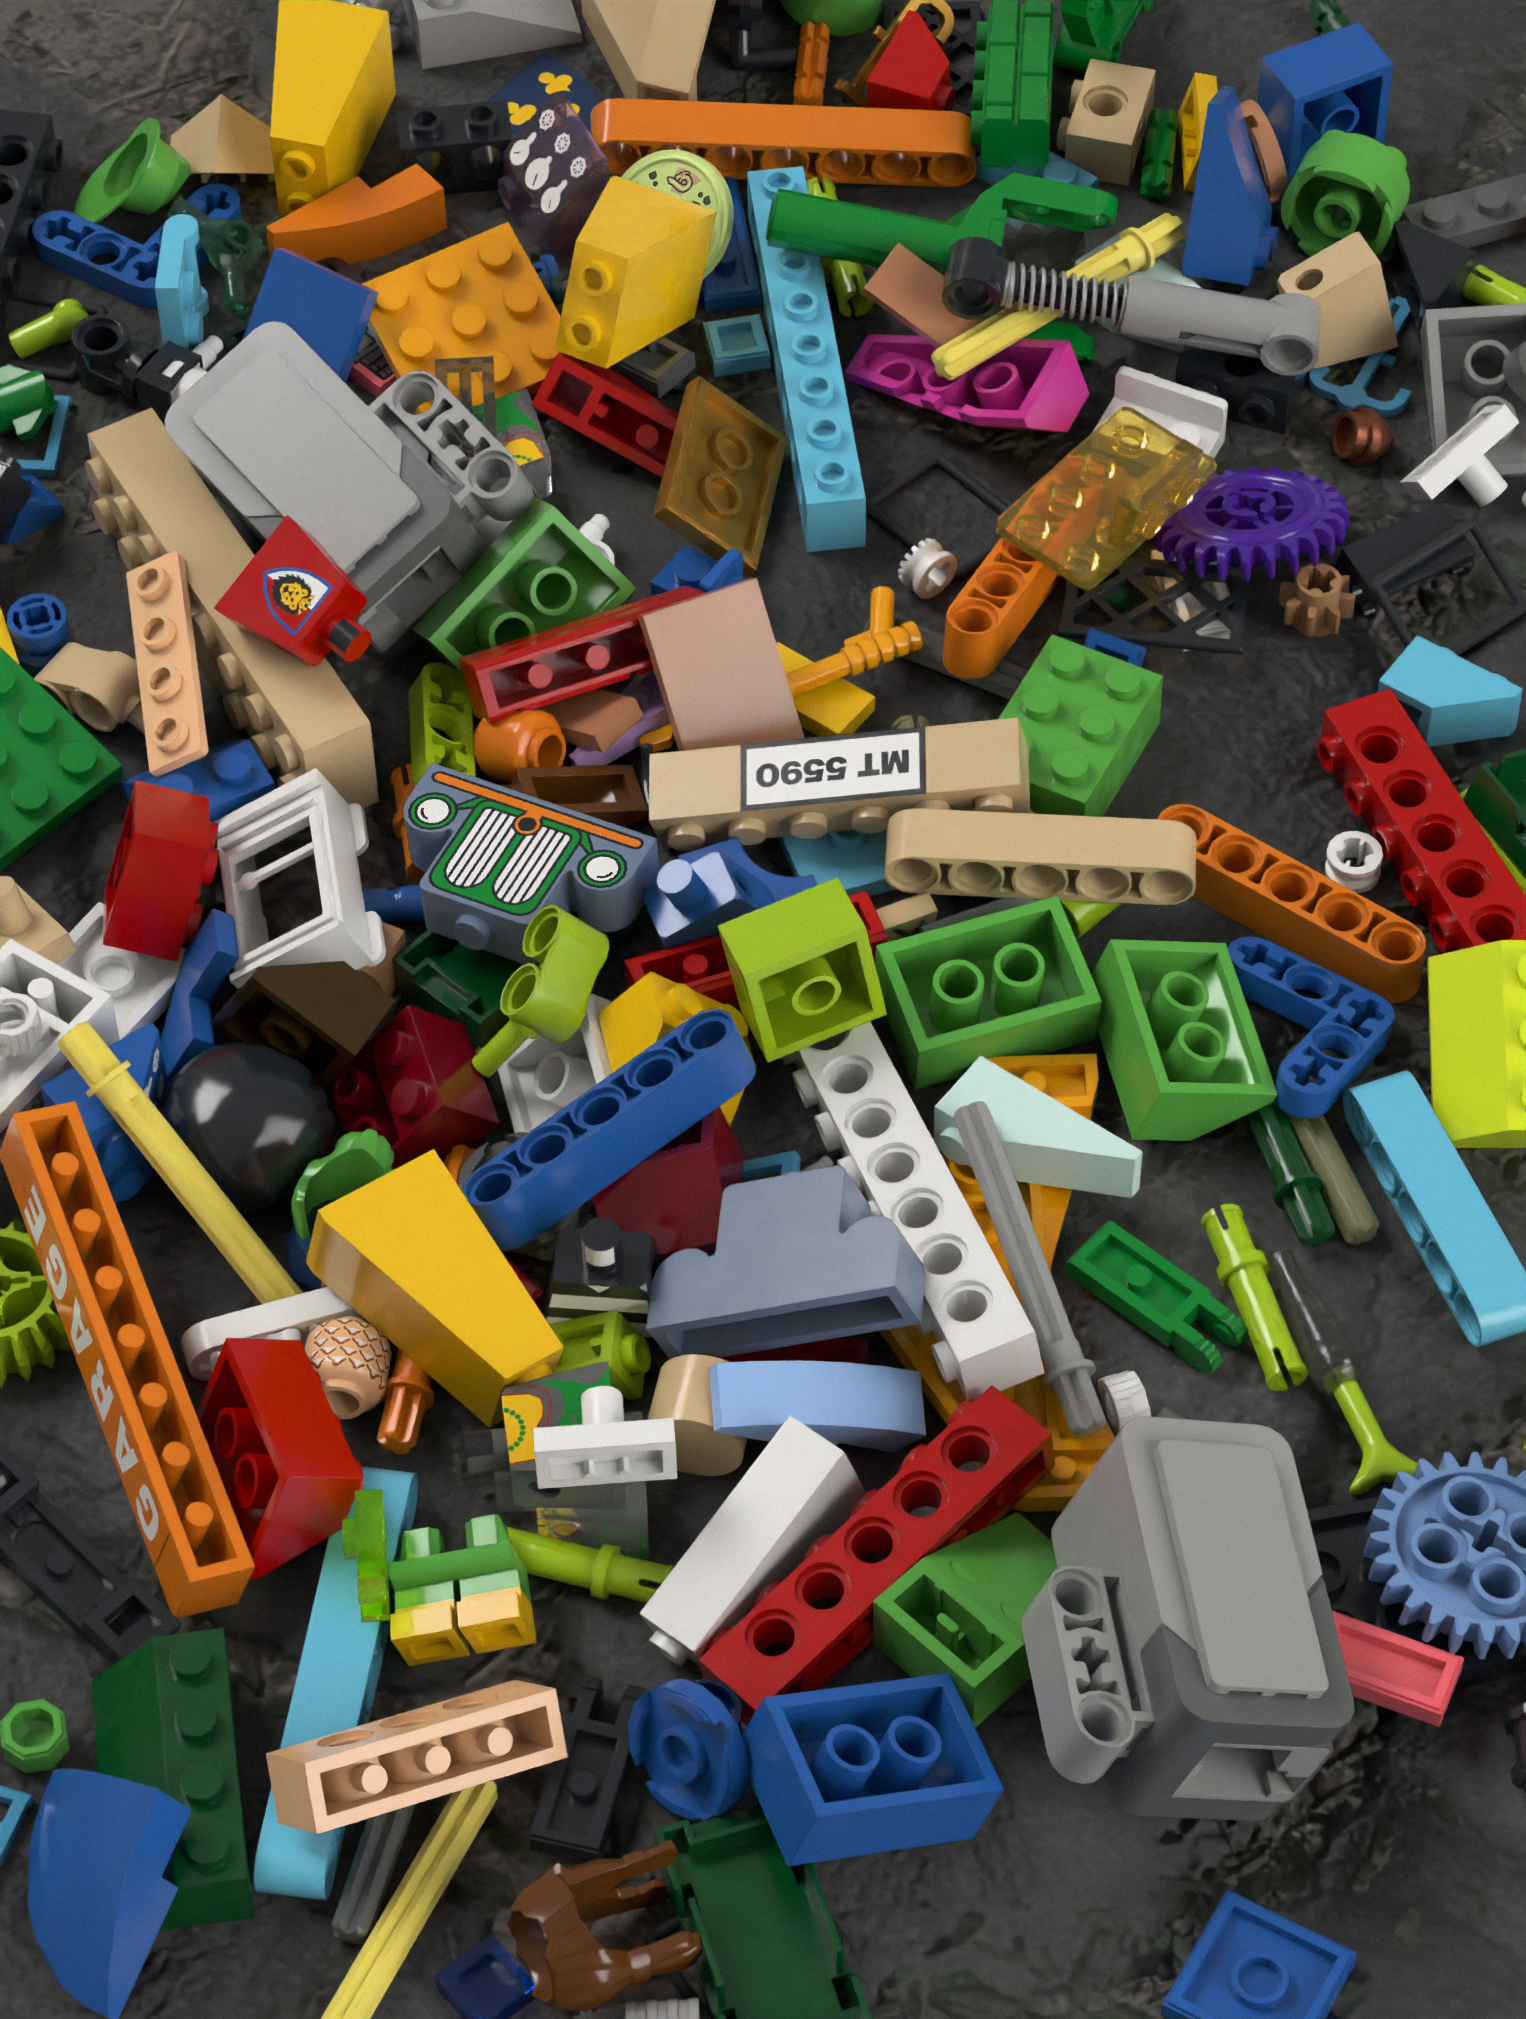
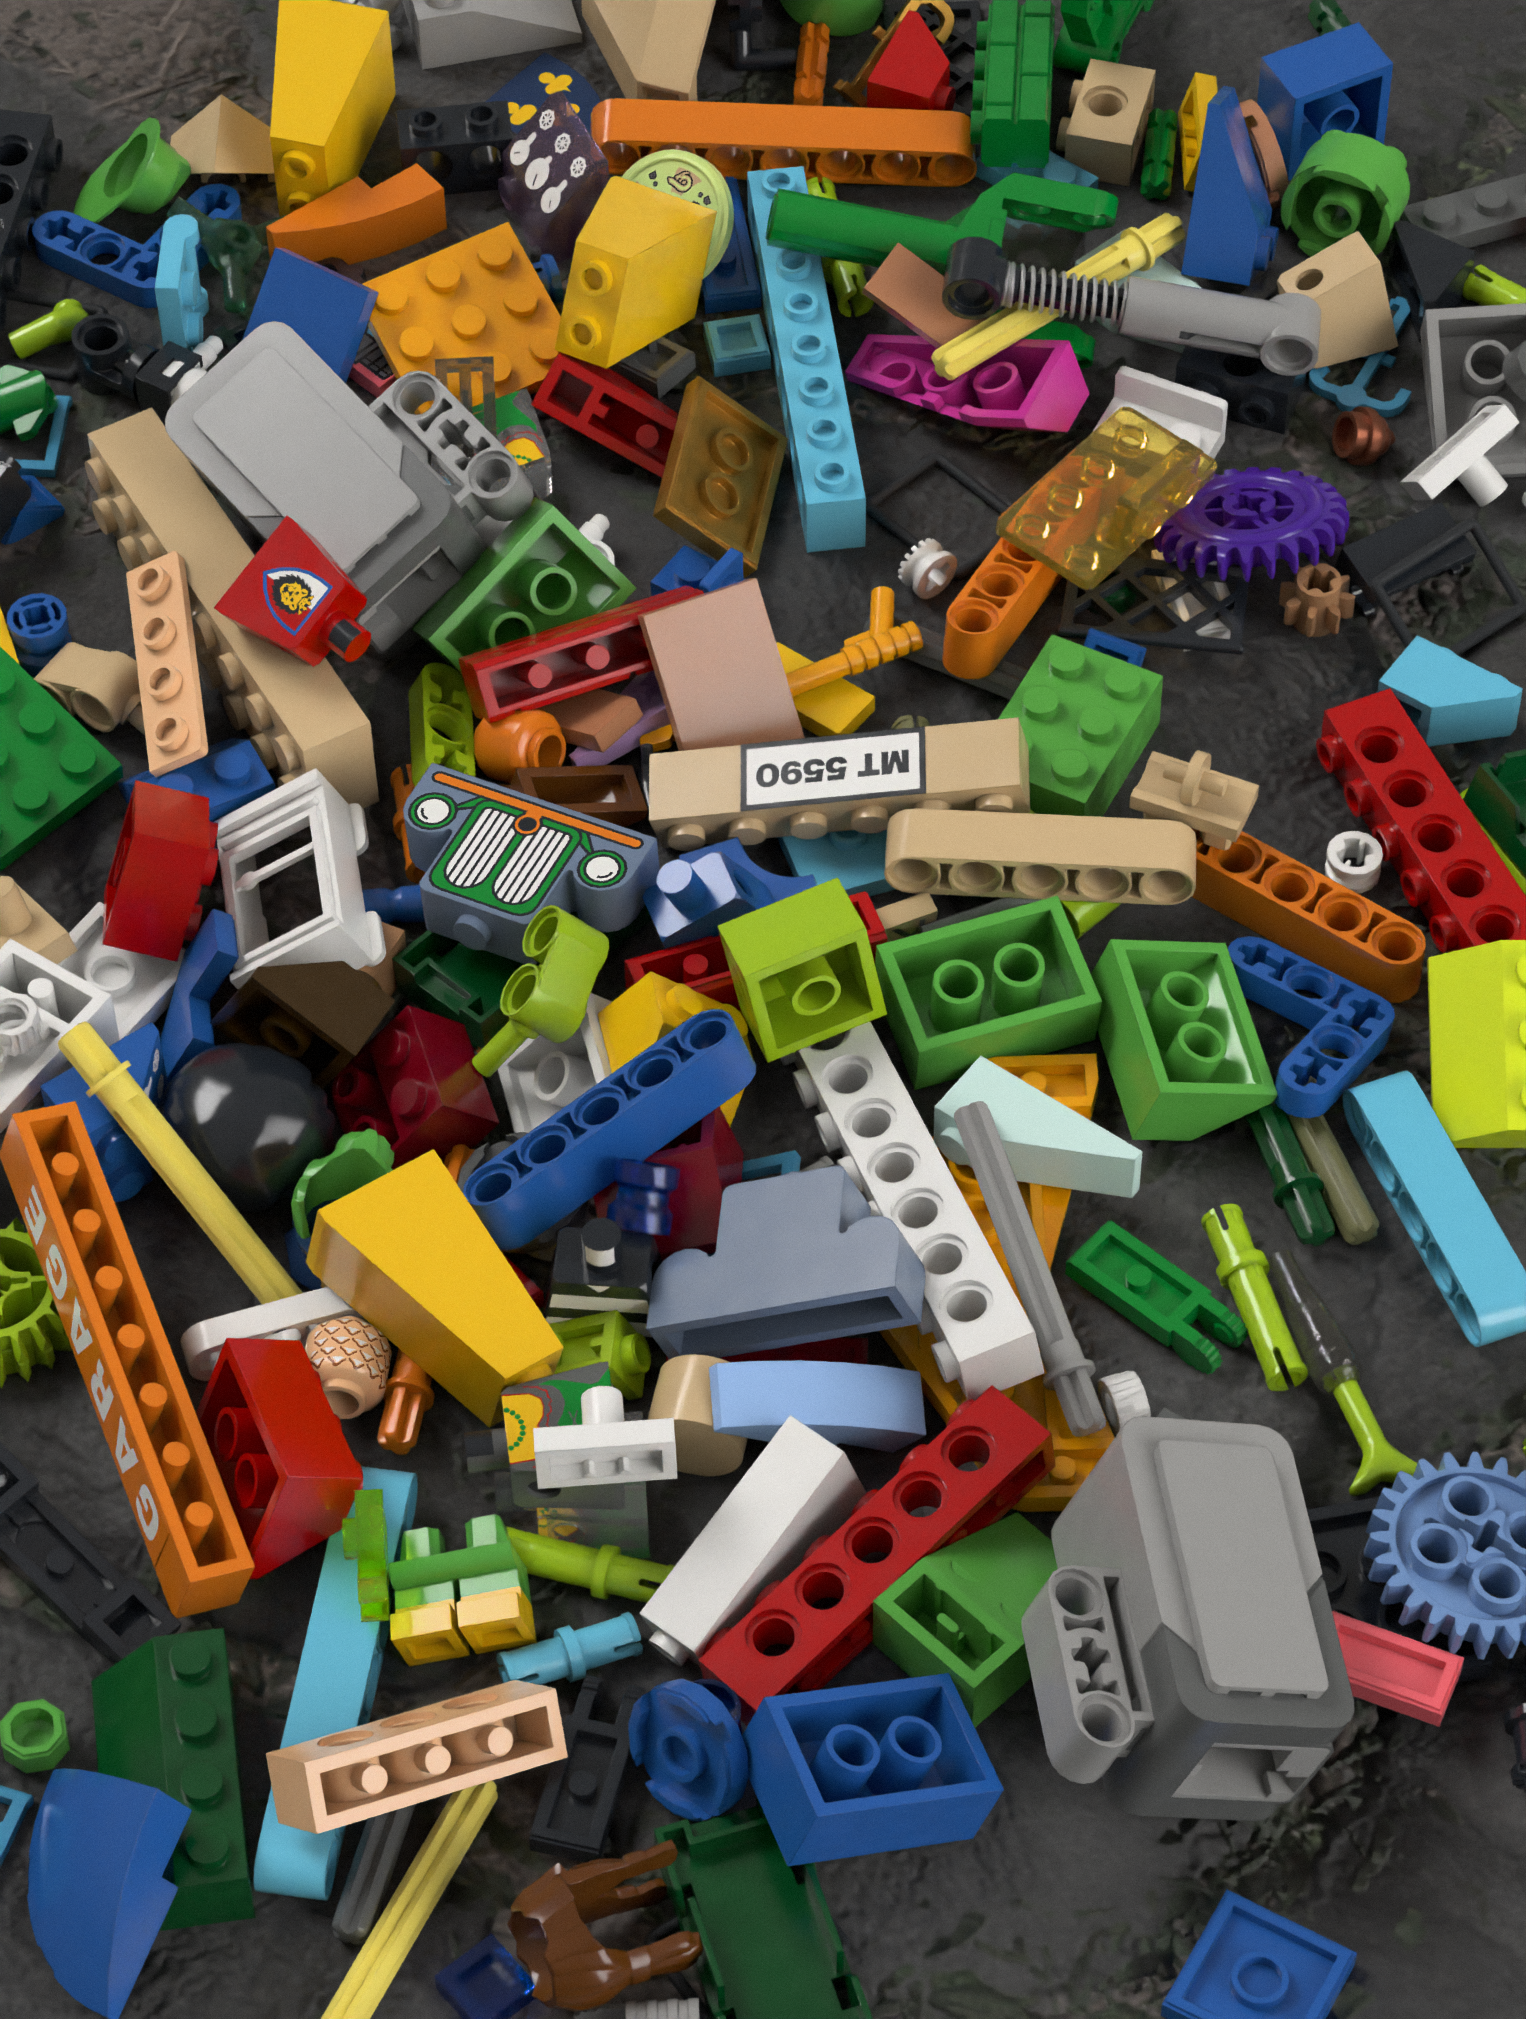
(572, 1652): none -> medium azure pin
(643, 1196): none -> clear blue wheel
(1195, 797): none -> tan hips

